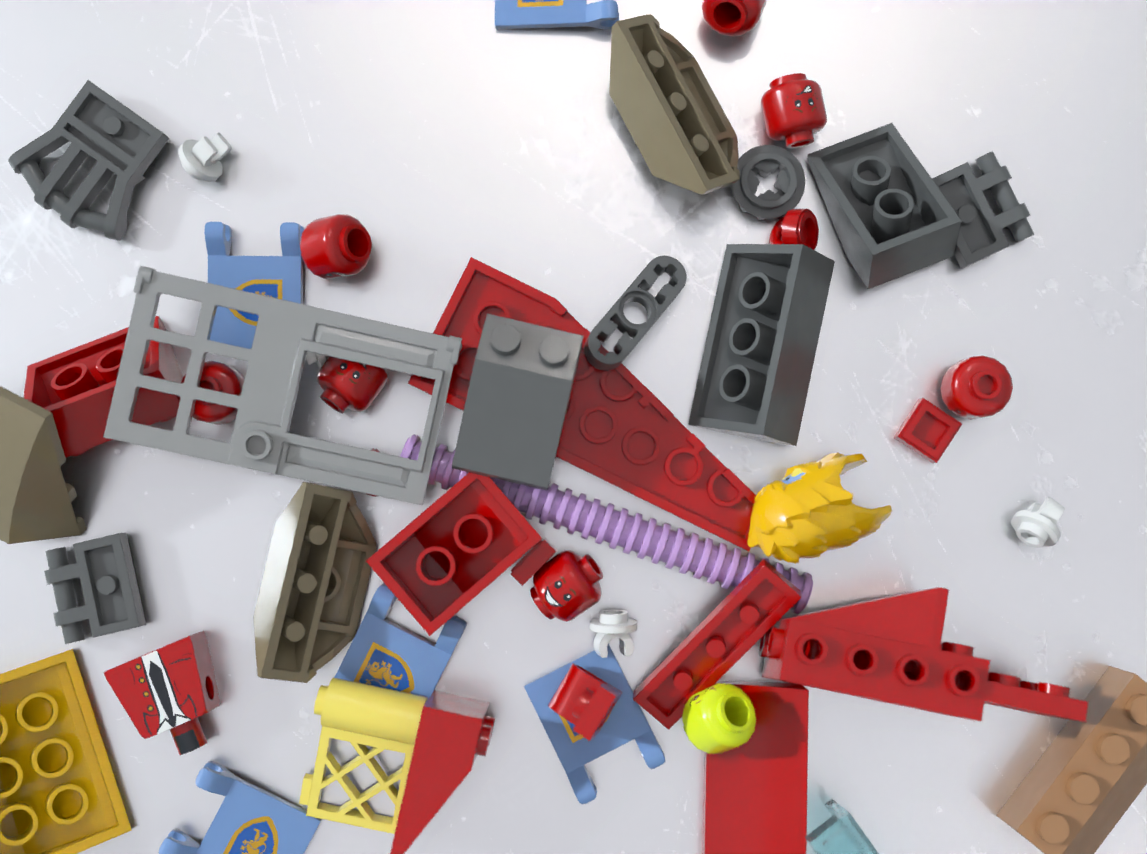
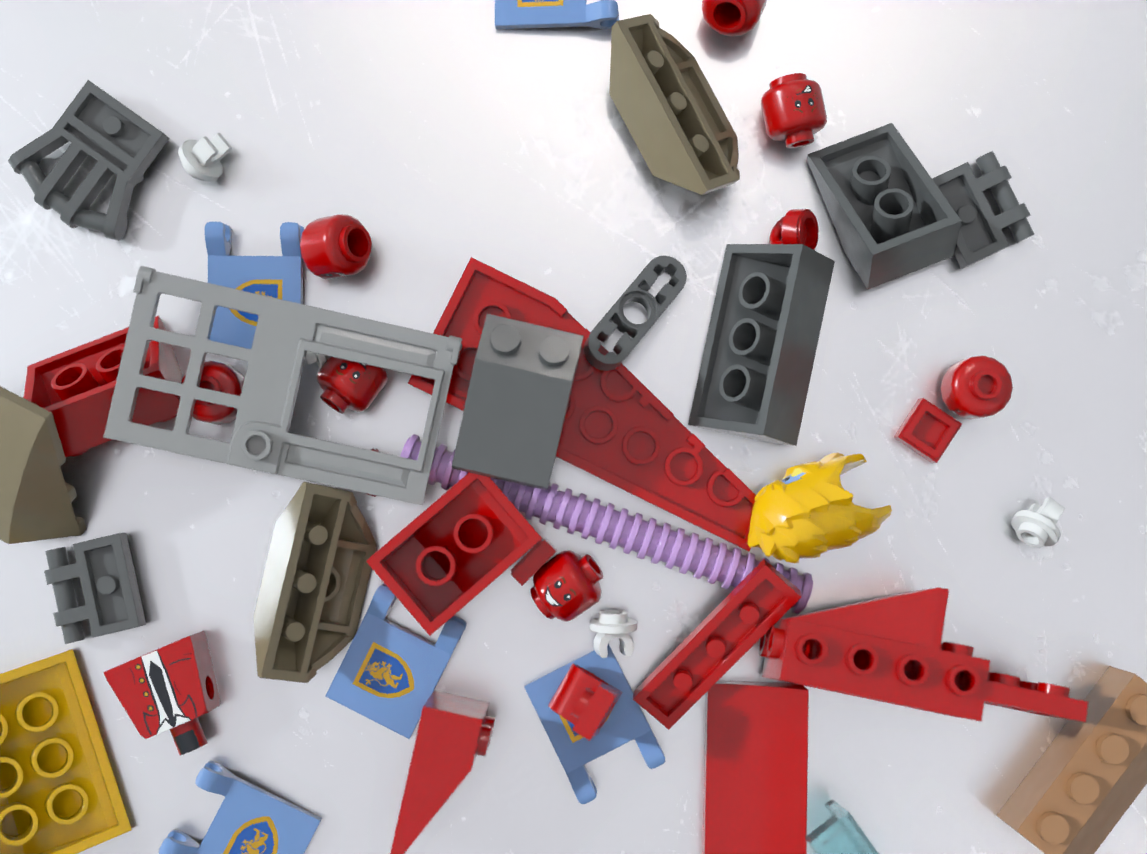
(362, 717): light yellow piece -> none
(719, 718): neon yellow head -> none
(789, 182): dark grey gear -> none

